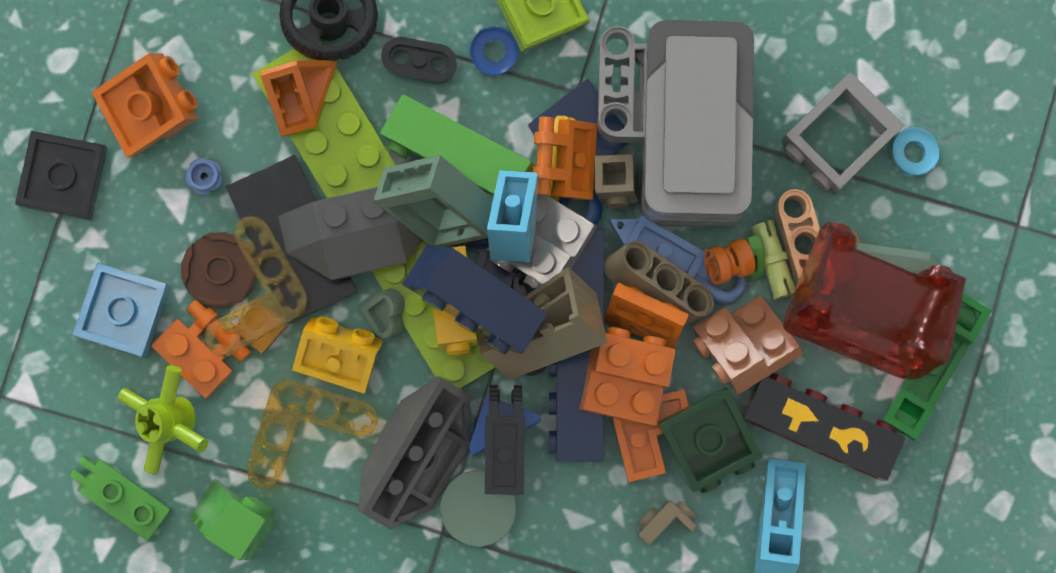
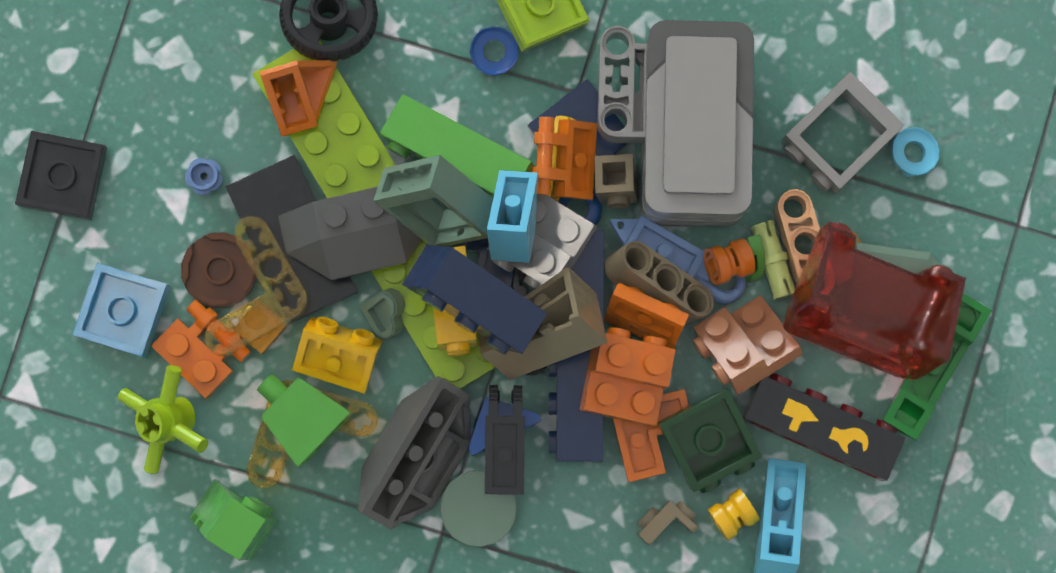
(121, 497): bright green hinge -> none
(146, 103): orange plate -> none
(300, 417): none -> bright green torso
(419, 61): black plate -> none
(733, 514): none -> yellow wheel

